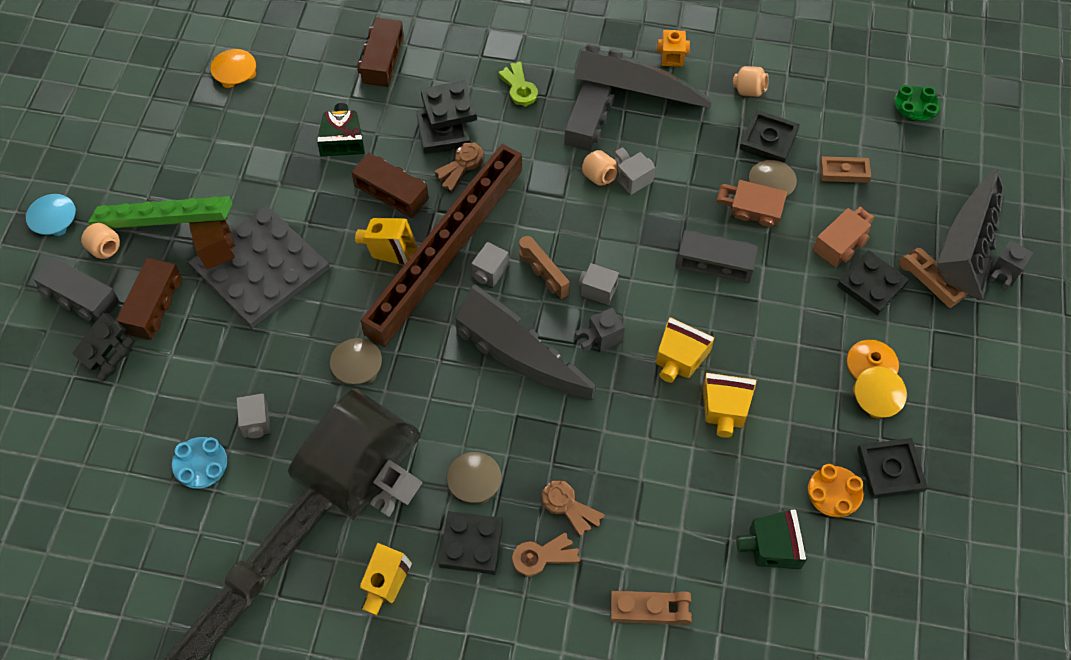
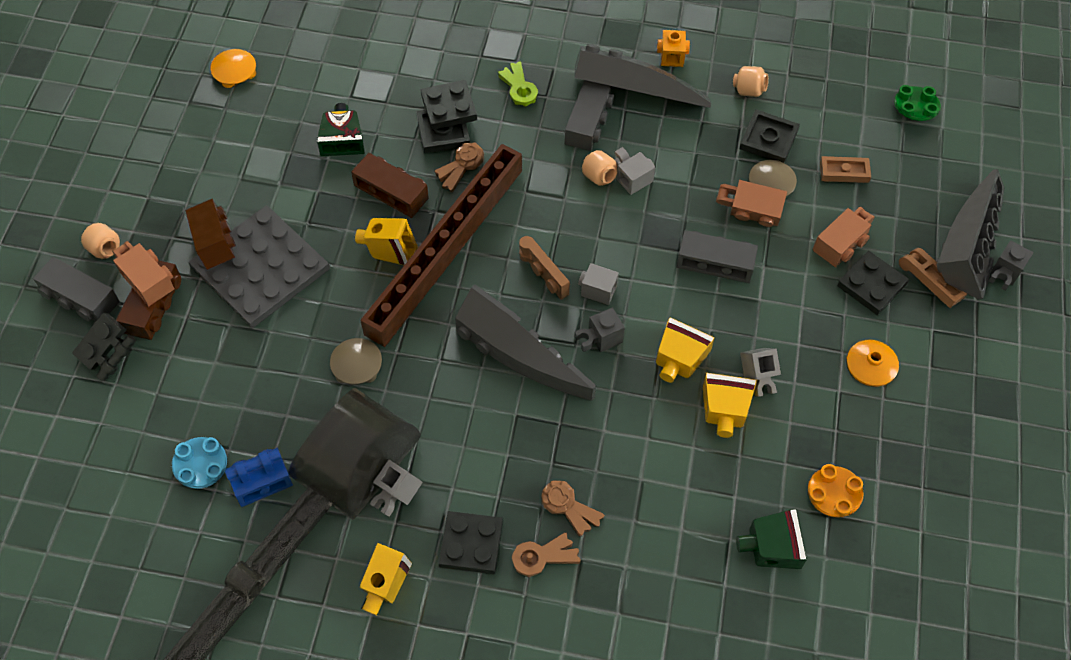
(51, 214): medium azure dish -> none
(143, 272): none -> nougat brick
(162, 212): bright green plate -> none
(253, 416): light grey brick -> none
(258, 476): none -> blue brick
(381, 52): reddish brown brick -> none
(474, 477): dark tan dish -> none
(490, 264): light grey brick -> none
(650, 607): medium nougat plate -> none
(761, 366): none -> light grey brick
(880, 392): yellow dish -> none
(892, 468): pearl dark grey plate -> none

